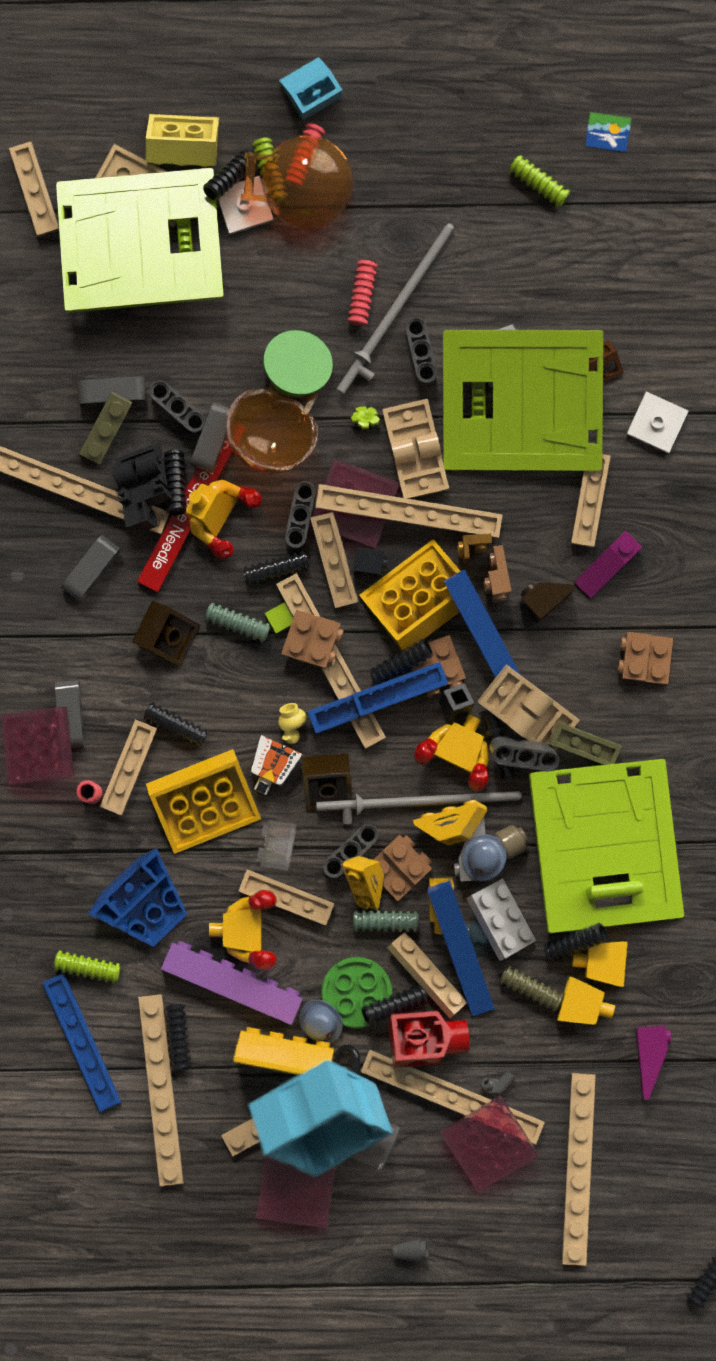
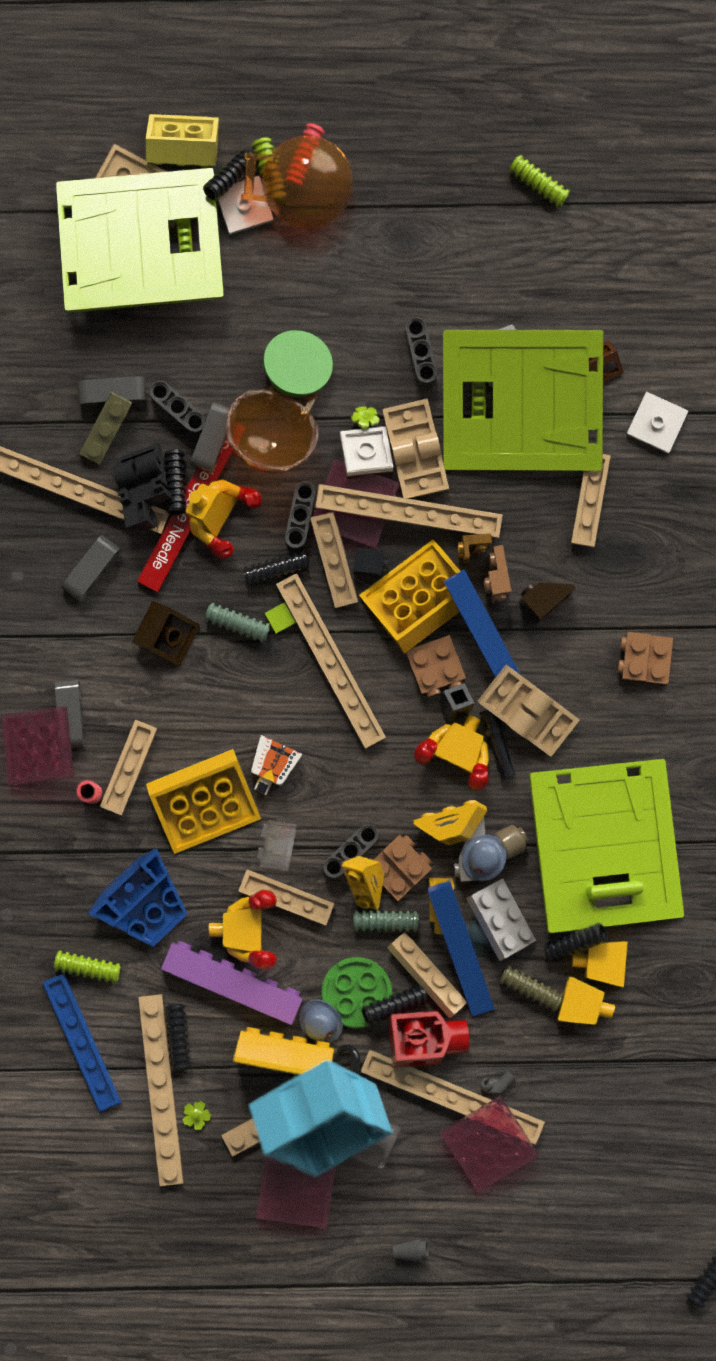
(34, 189): tan plate -> none
(175, 725): black piece -> none
(196, 1115): none -> lime plant
(290, 720): light yellow animal -> none
(311, 88): medium azure slope -> none
(312, 639): medium nougat plate -> none
(326, 779): dark brown slope -> none
(360, 804): light grey piece -> none
(362, 293): coral piece -> none
(363, 356): light grey piece -> none
(366, 451): none -> white plate
(377, 697): blue slope -> none
(401, 662): black piece -> none
(515, 747): dark grey beam -> none
(578, 1169): tan plate -> none
(584, 744): olive plate -> none
(608, 132): sticker -> none
(608, 564): magenta slope -> none
(651, 1051): magenta slope -> none

